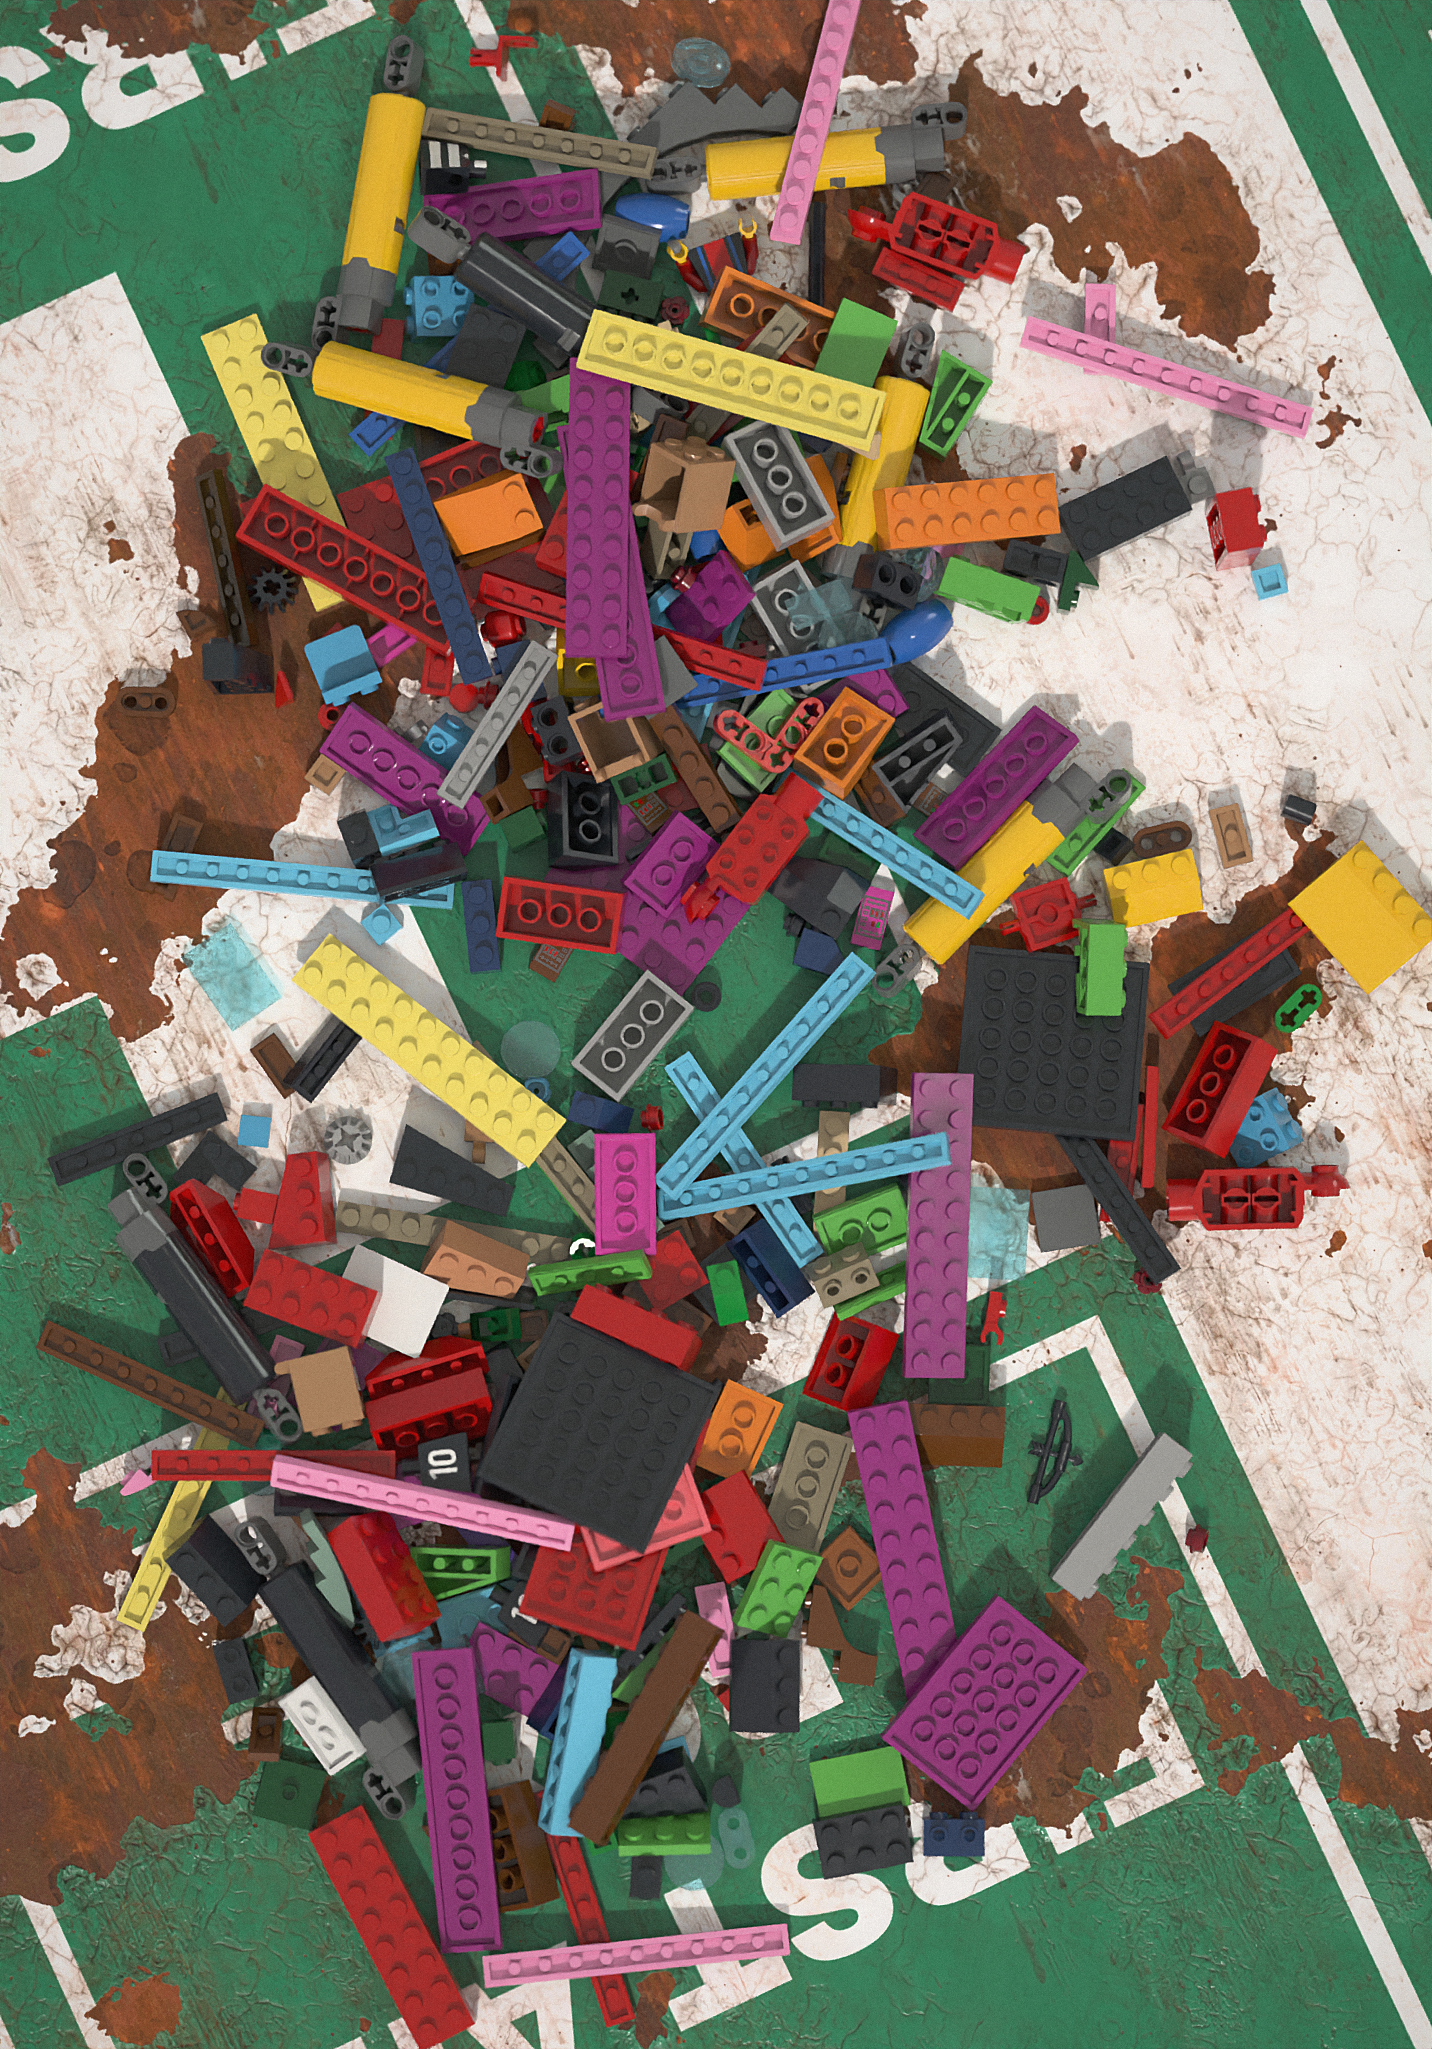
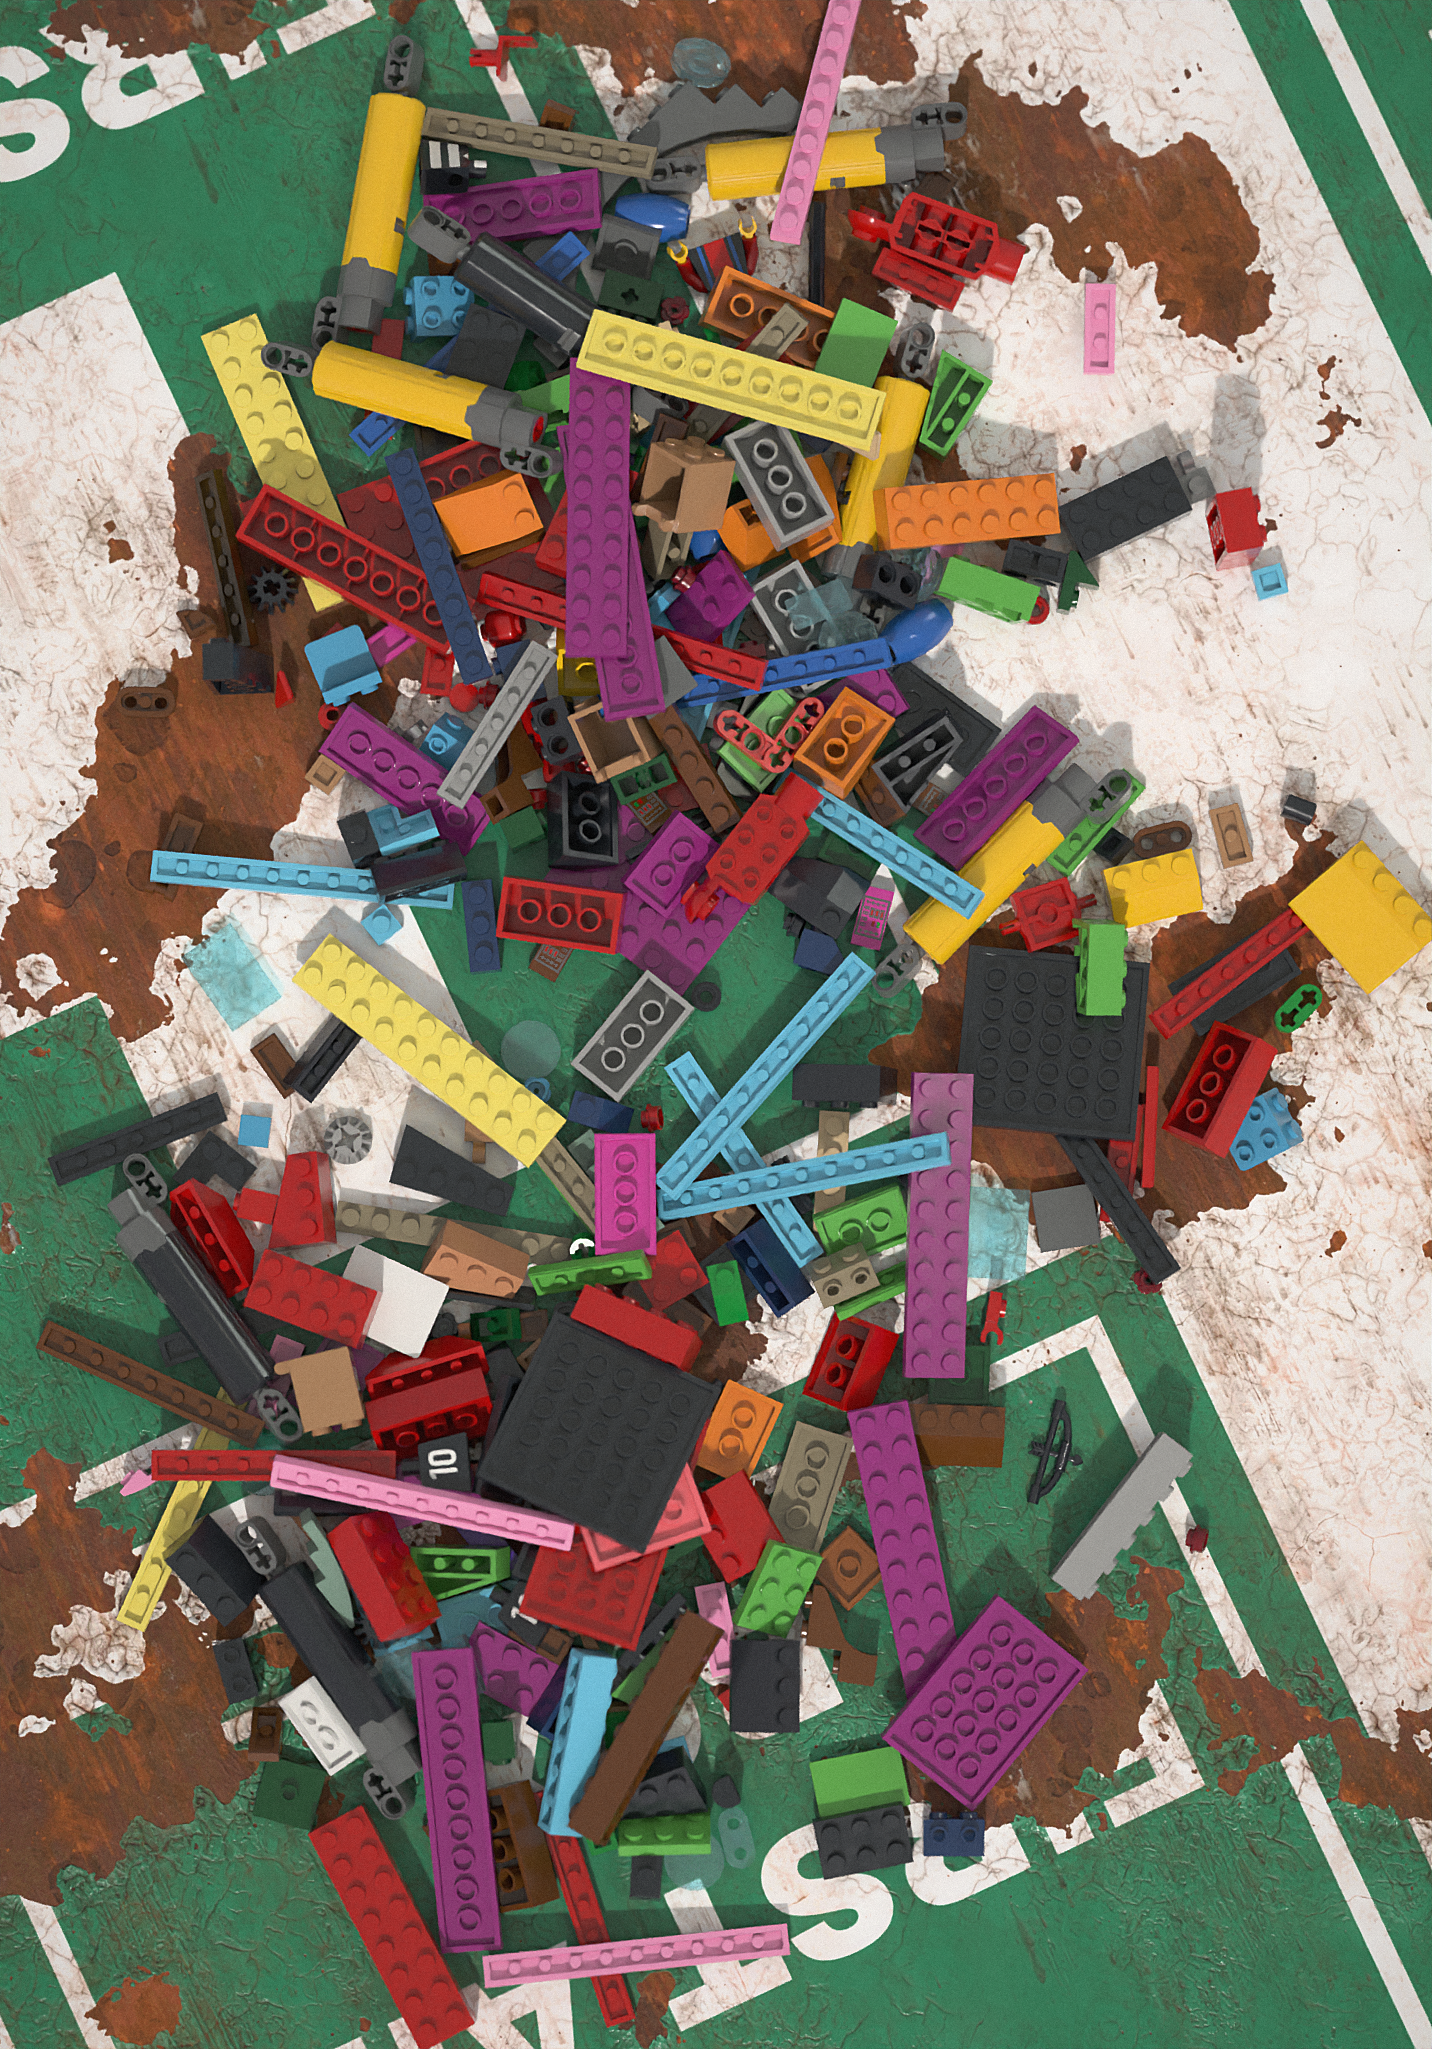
(1166, 377): bright pink plate -> none
(1250, 1196): red brick -> none

